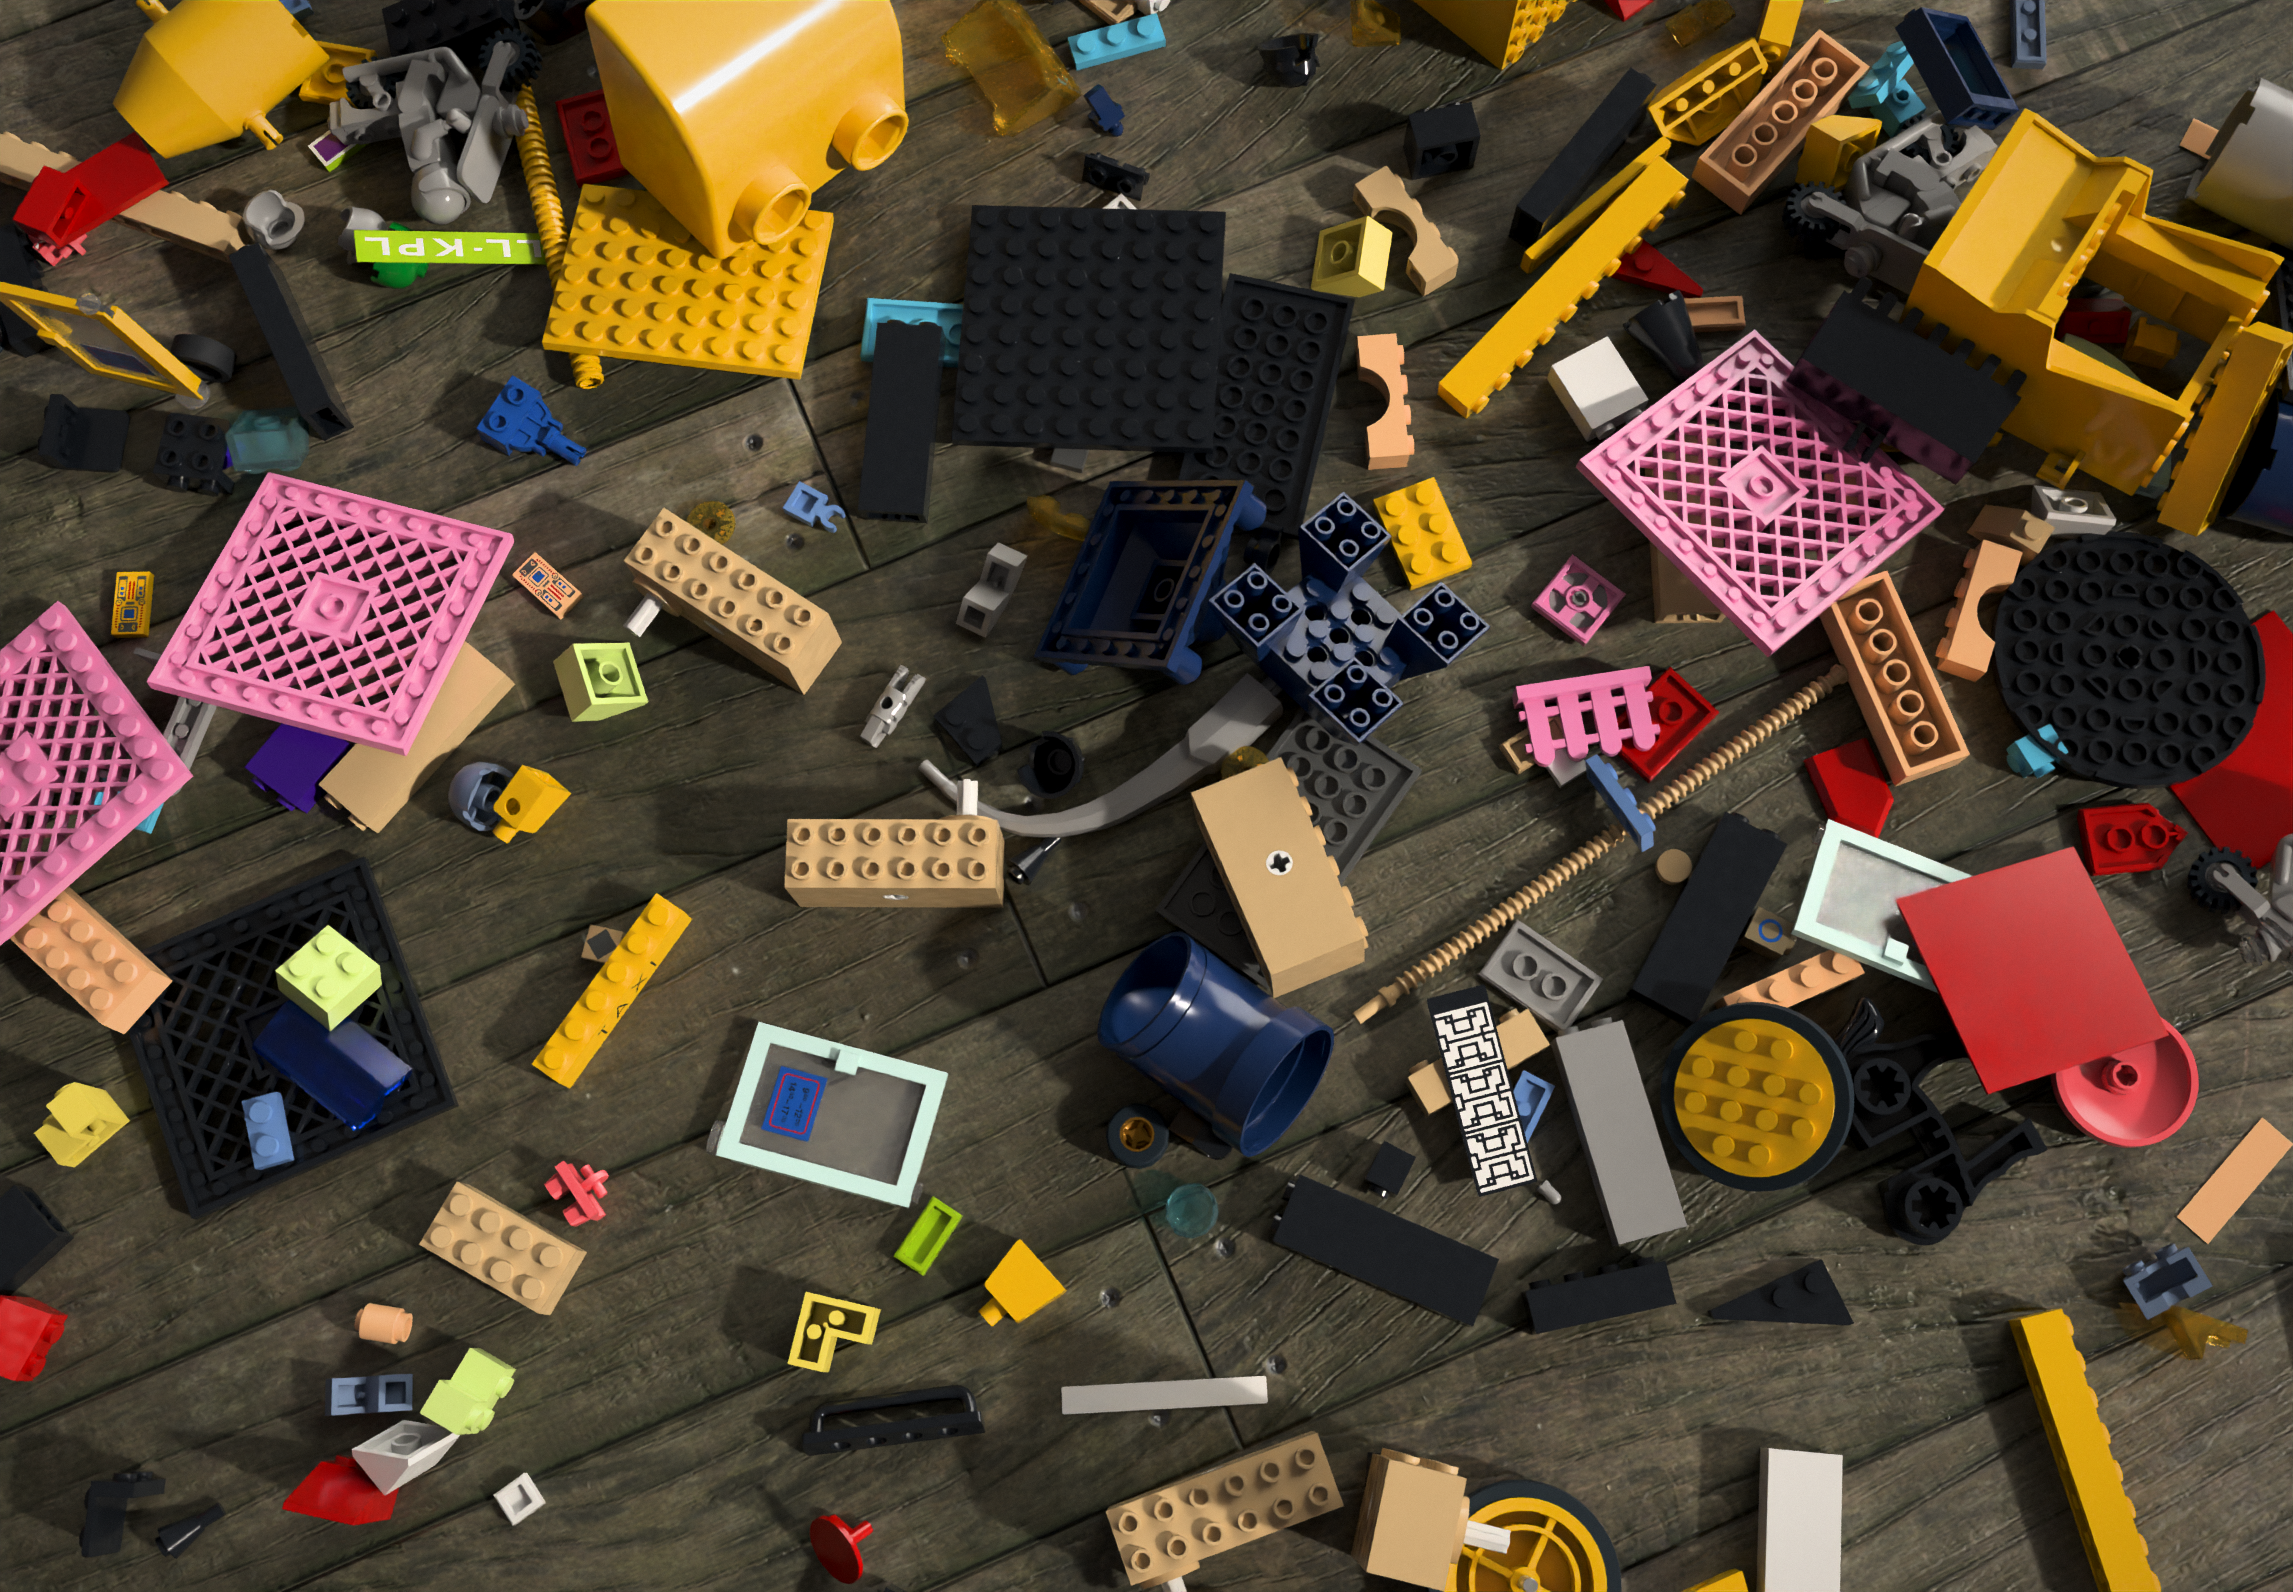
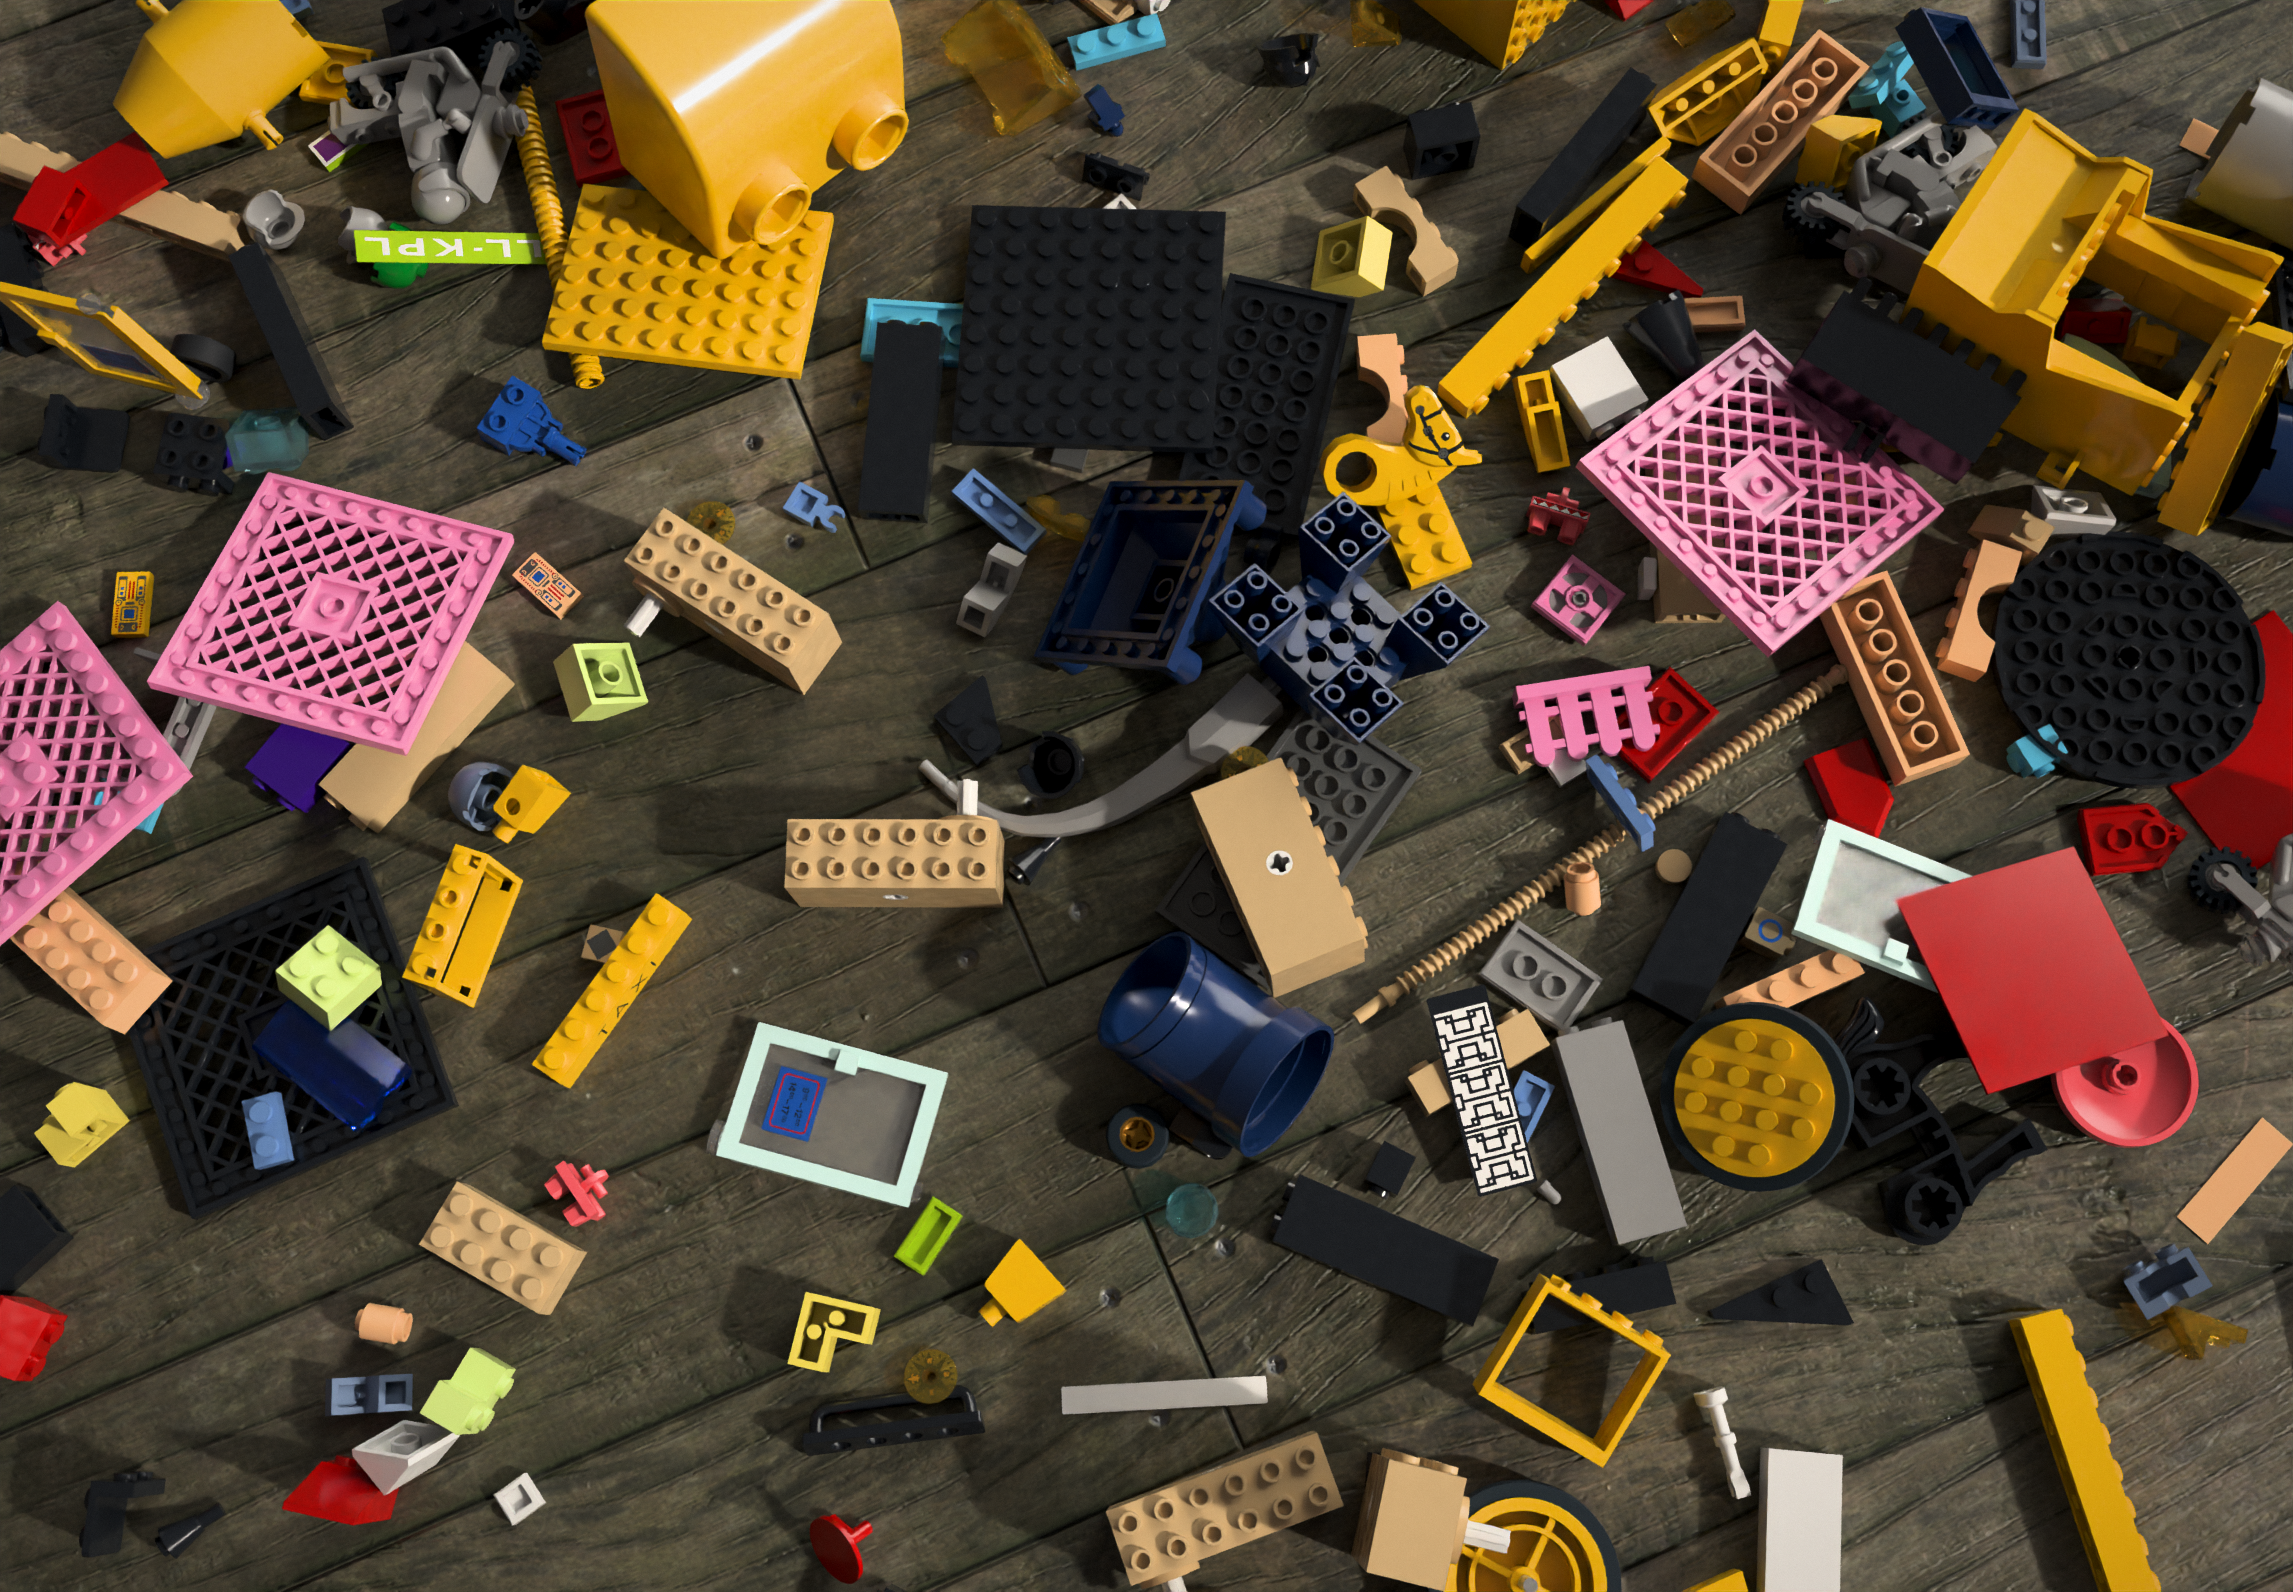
(447, 917): none -> yellow window
(891, 706): light grey hinge -> none
(930, 1376): none -> clear yellow piece
(999, 512): none -> medium blue plate
(1403, 469): none -> yellow animal
(1541, 421): none -> yellow slope
(1560, 512): none -> coral hips
(1582, 888): none -> light nougat brick
(1627, 1404): none -> yellow window
(1647, 578): none -> white tile
(1713, 1400): none -> white piece

